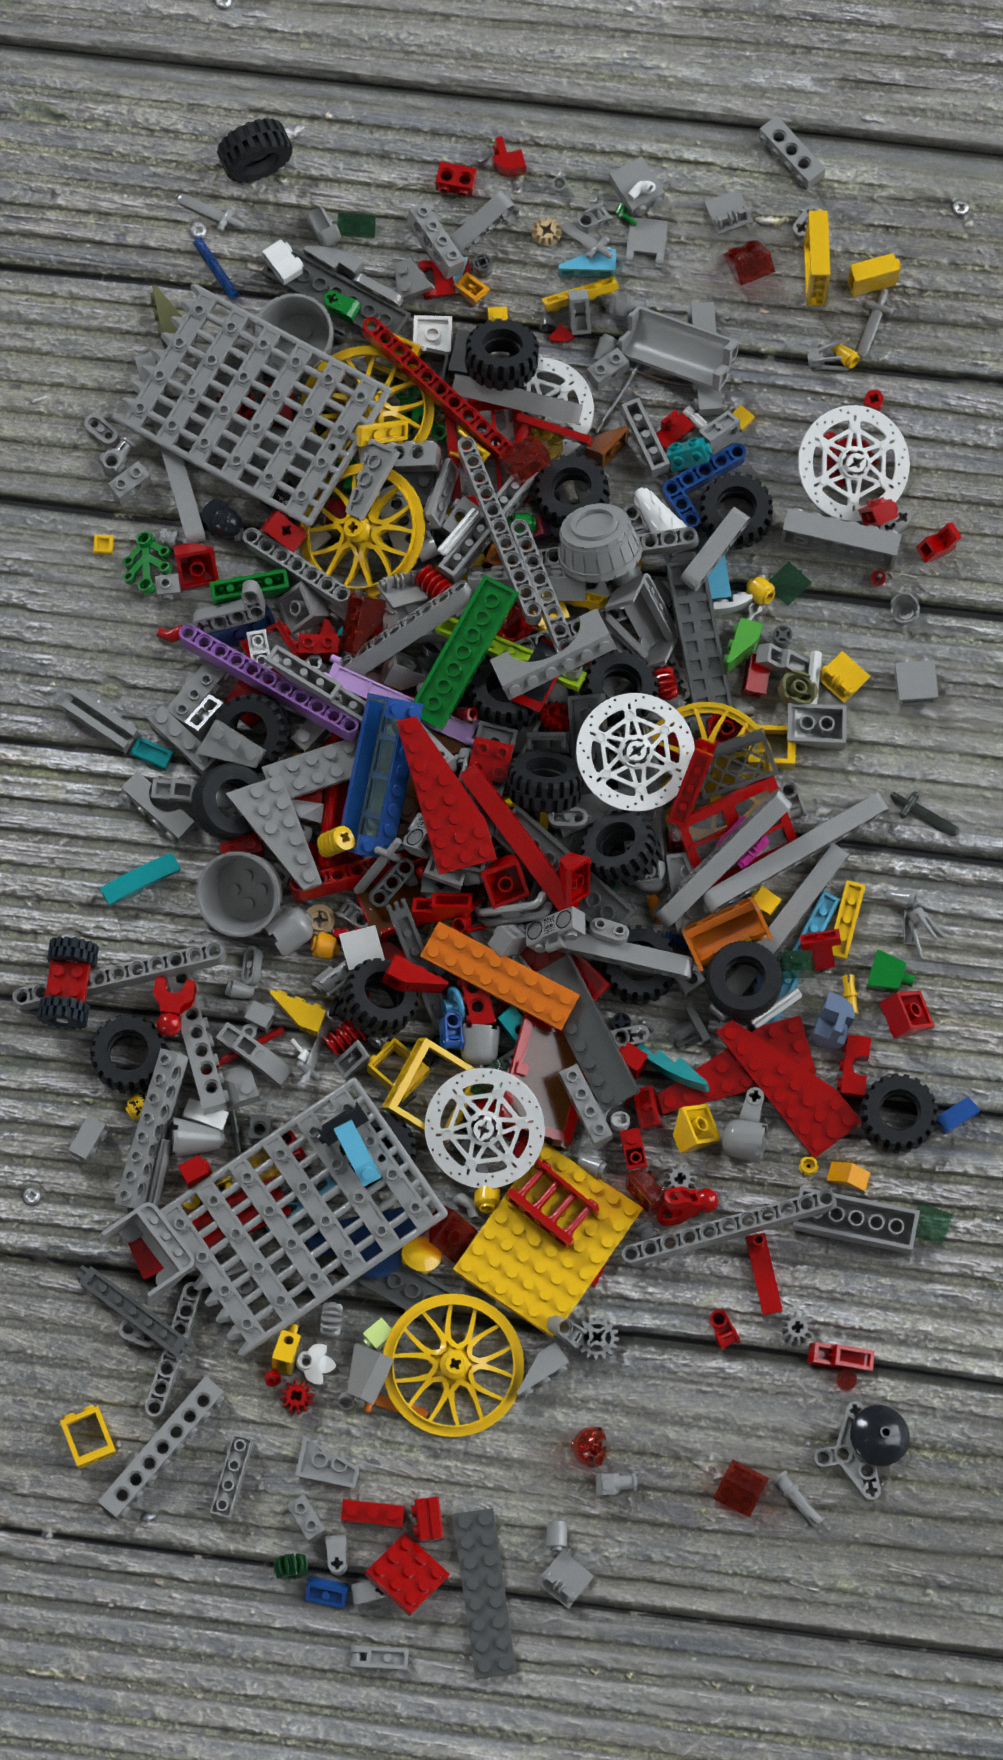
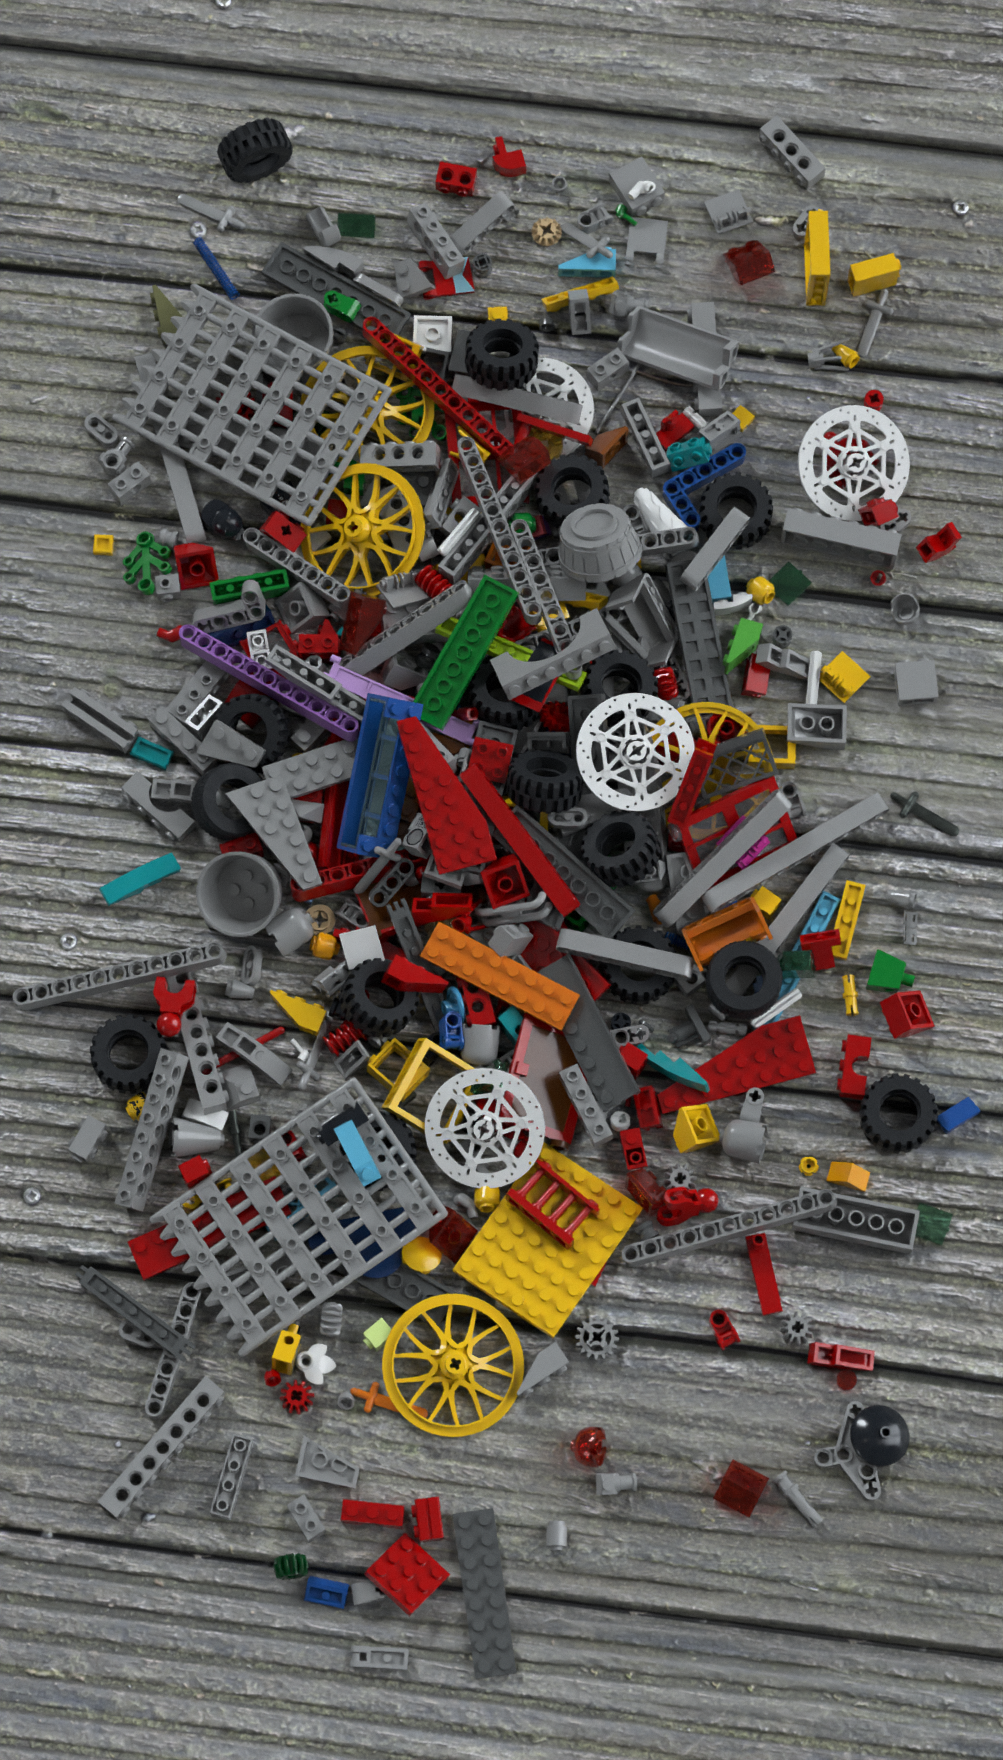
(68, 983): black plate -> none
(96, 1455): yellow window -> none
(159, 1171): light grey axle -> none
(161, 1239): light grey windscreen -> none
(257, 1017): light grey brick -> none
(282, 262): white brick -> none
(335, 841): yellow piece -> none
(337, 1551): light grey piece -> none
(367, 1374): light grey slope -> none
(375, 471): light grey wing -> none
(382, 432): yellow plate -> none
(471, 288): light orange slope -> none
(553, 930): light grey piece -> none
(561, 335): red tile -> none
(565, 1579): light grey hinge -> none
(568, 1332): light grey piece -> none
(574, 877): red slope -> none
(593, 1166): light grey cone -> none
(605, 346): light grey cone -> none
(608, 931): light grey plate -> none
(796, 688): olive cylinder -> none
(803, 1100): red wing -> none
(833, 1022): sand blue brick -> none
(920, 918): light grey plant -> none

